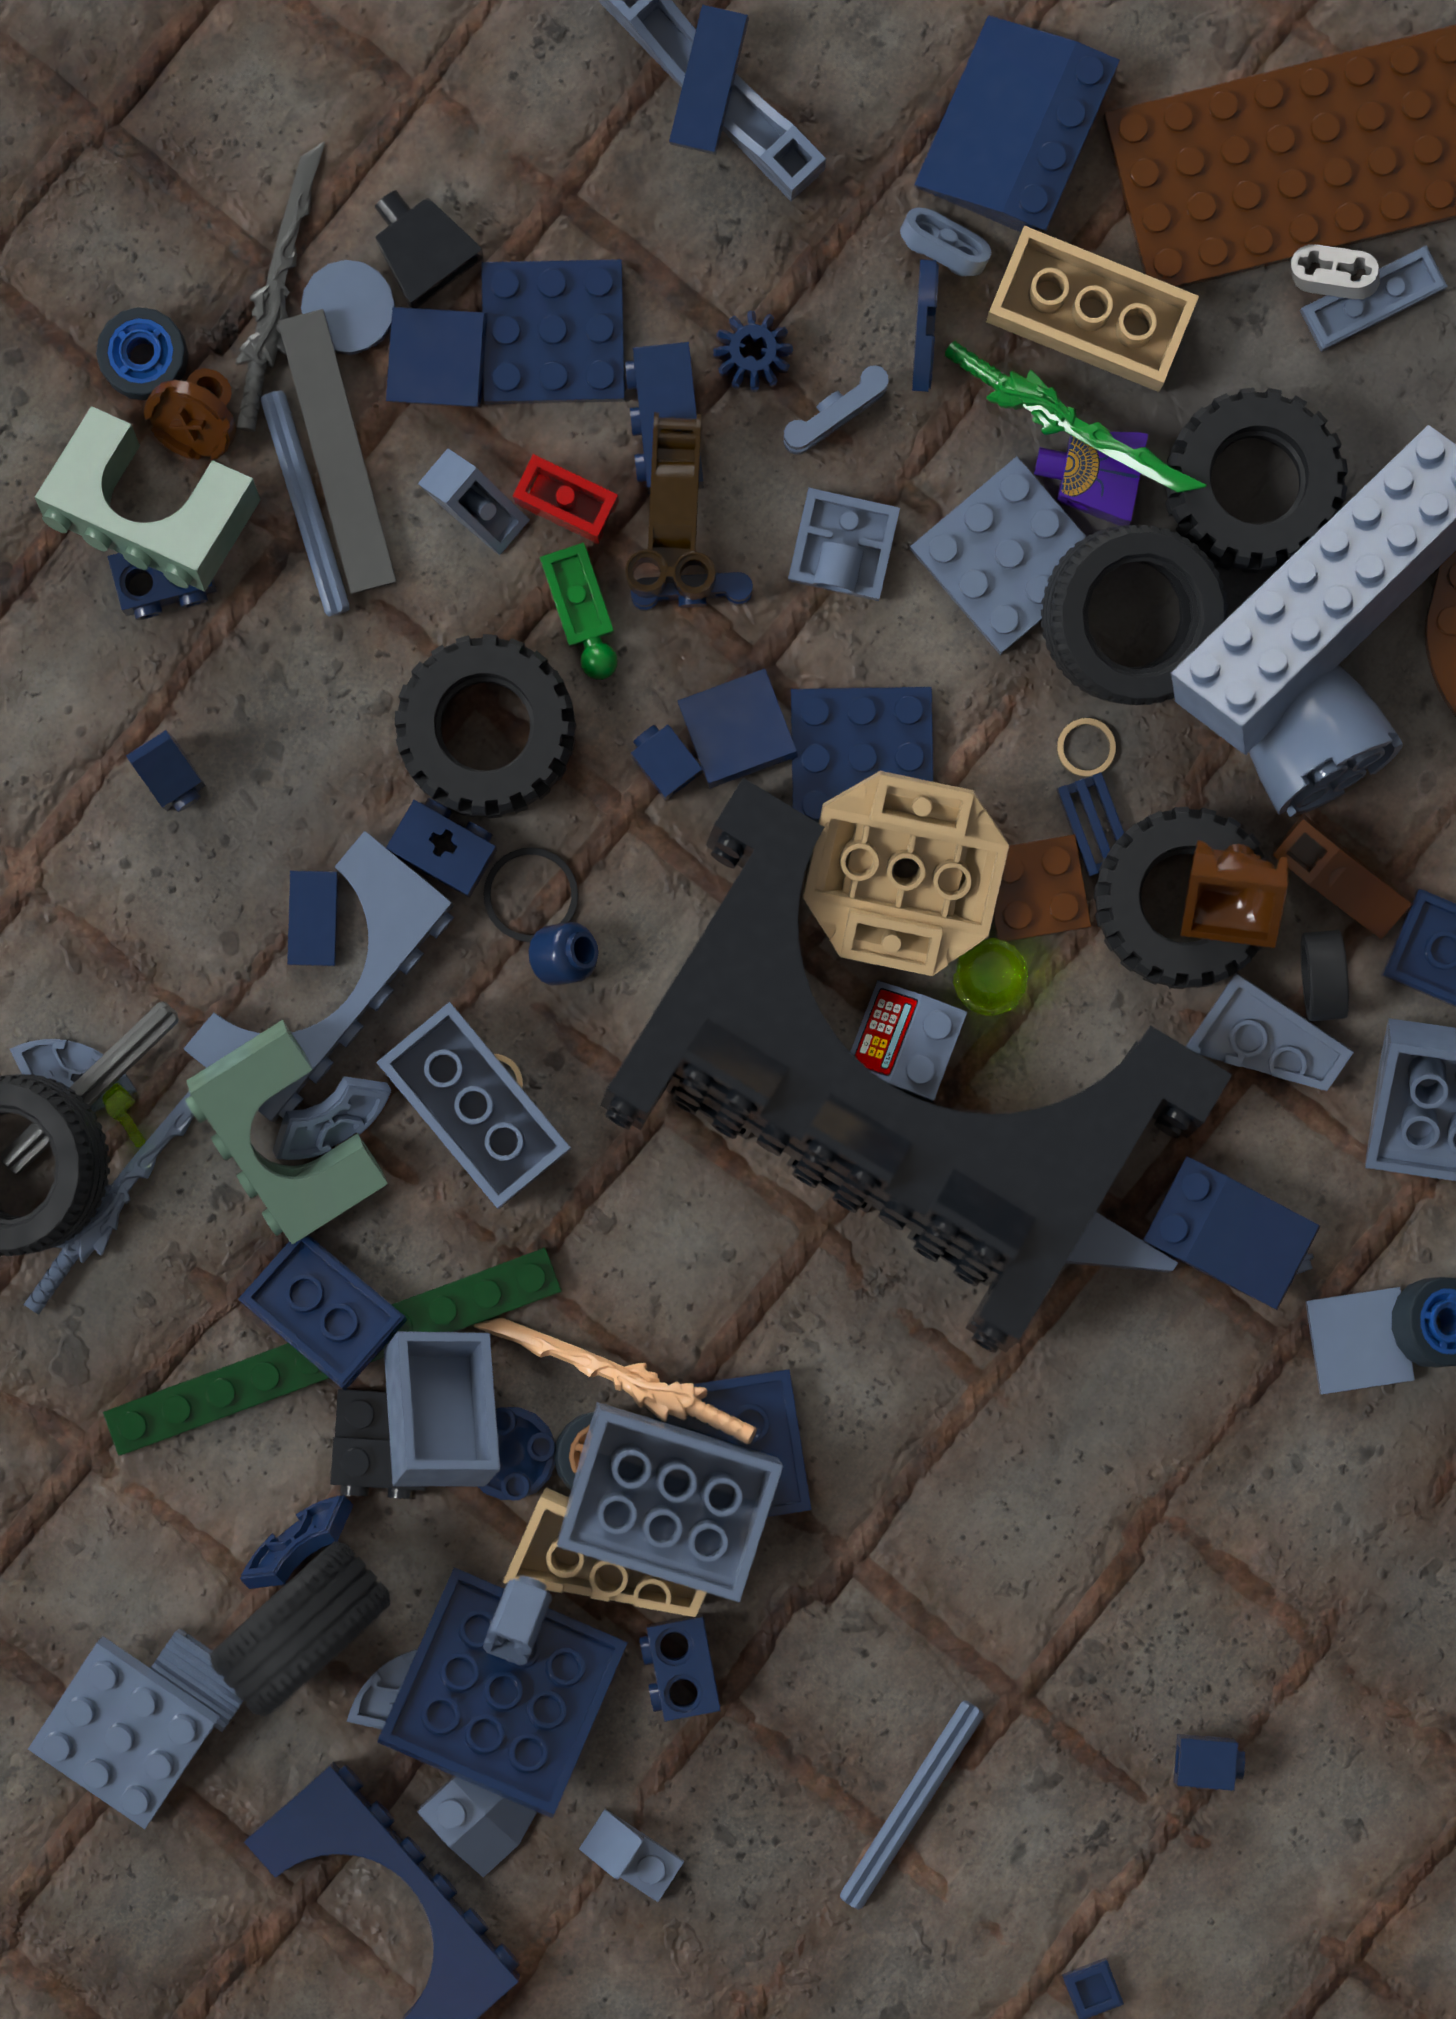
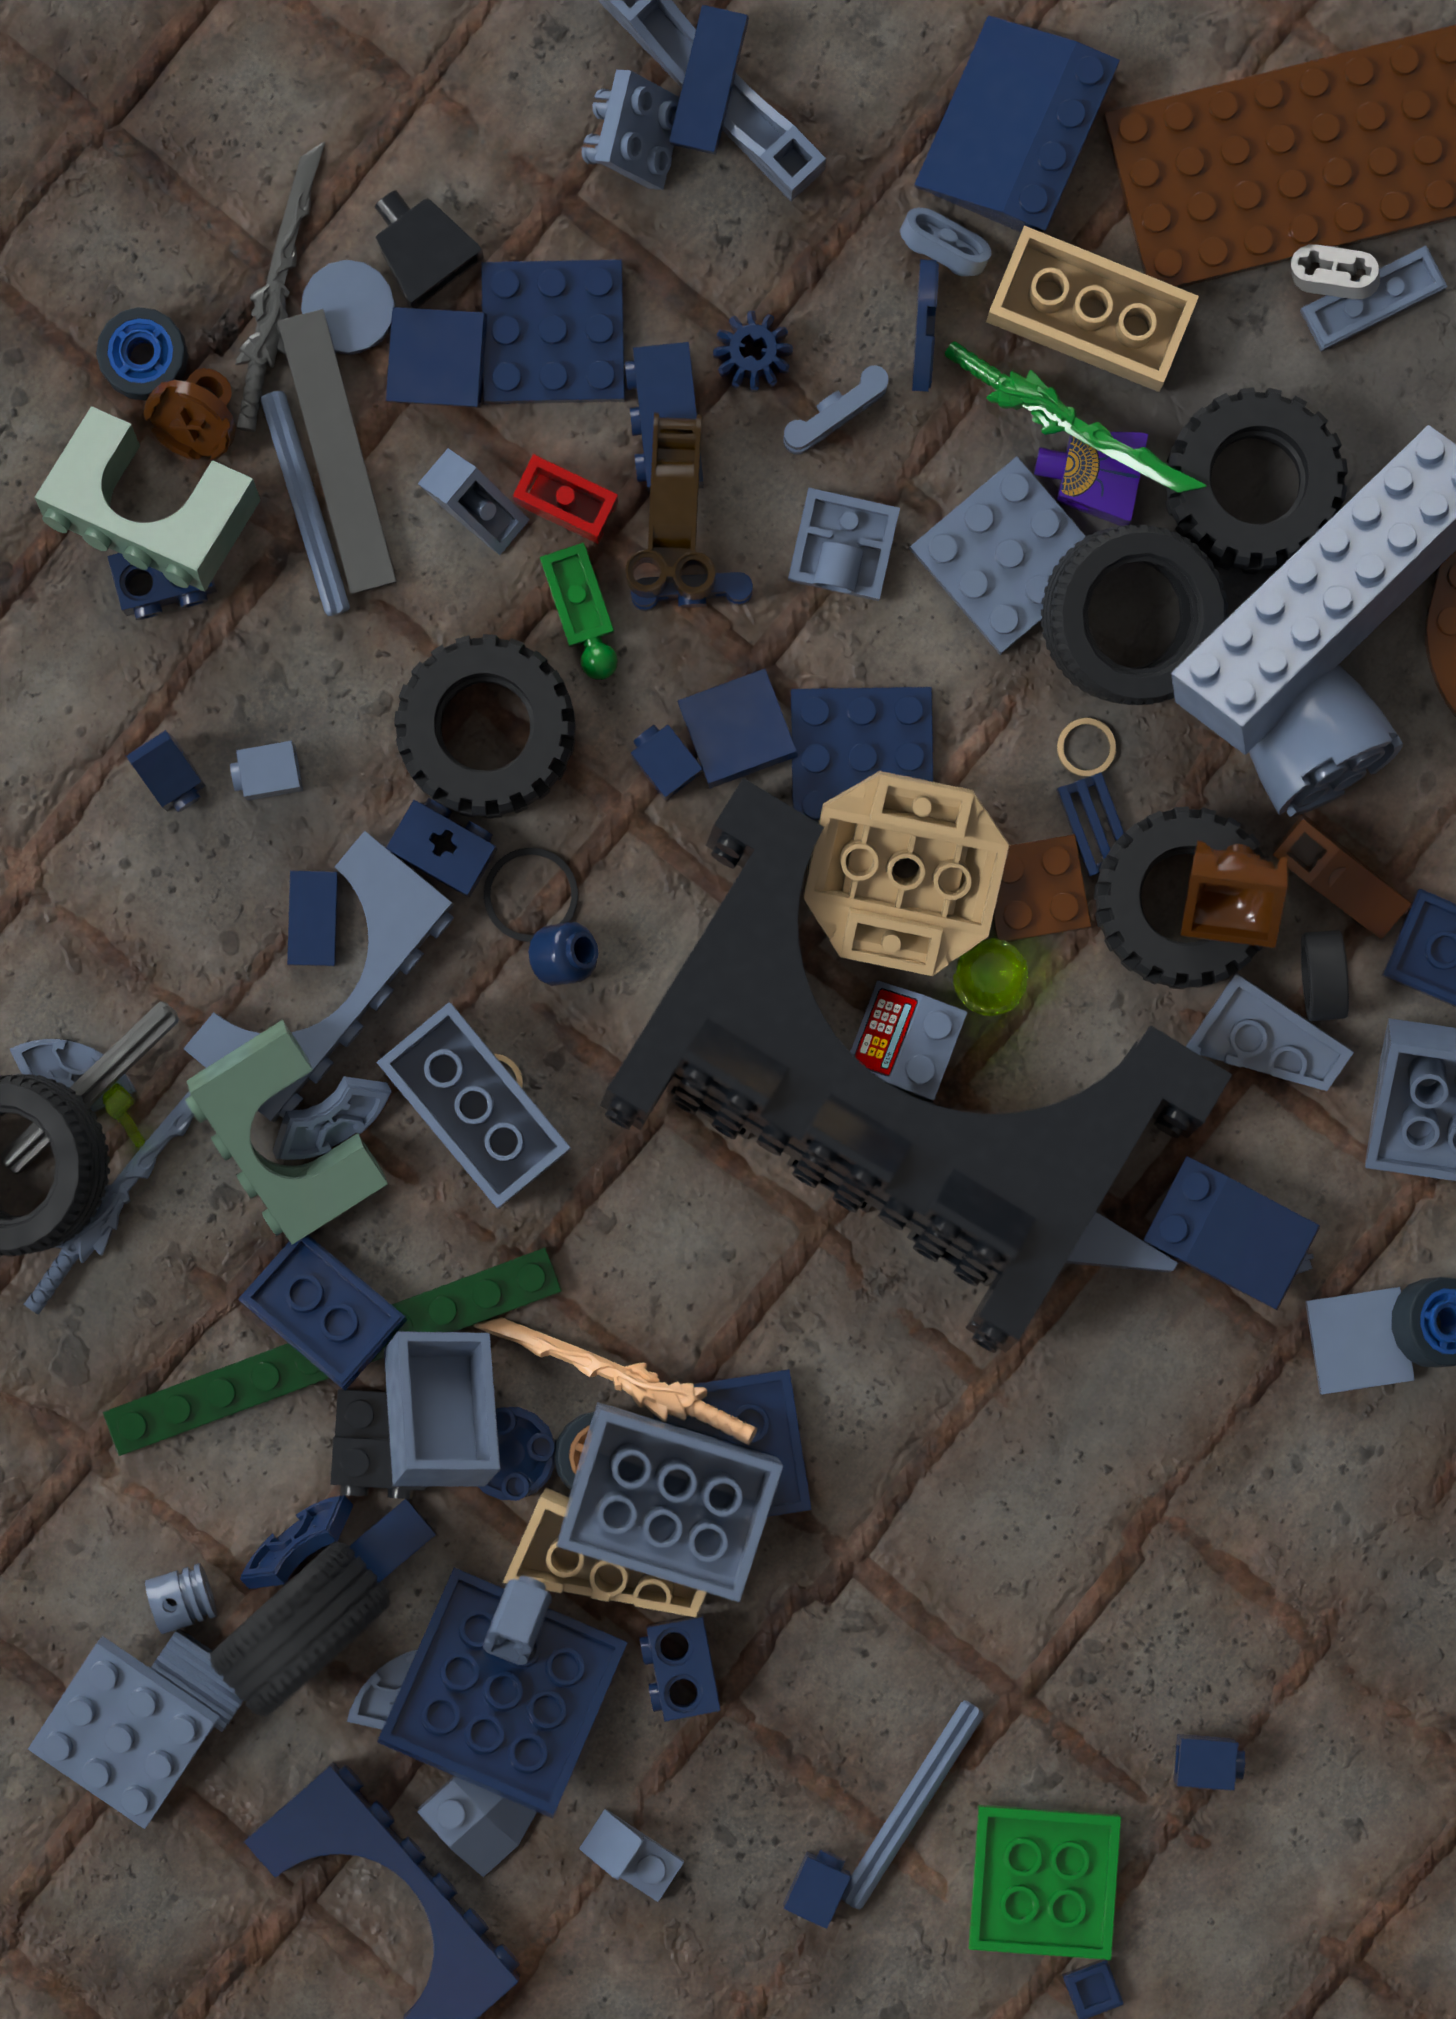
(191, 1593): none -> sand blue piece
(267, 771): none -> sand blue brick
(393, 1539): none -> dark blue tile
(634, 129): none -> sand blue plate
(817, 1888): none -> dark blue brick
(1044, 1882): none -> green plate

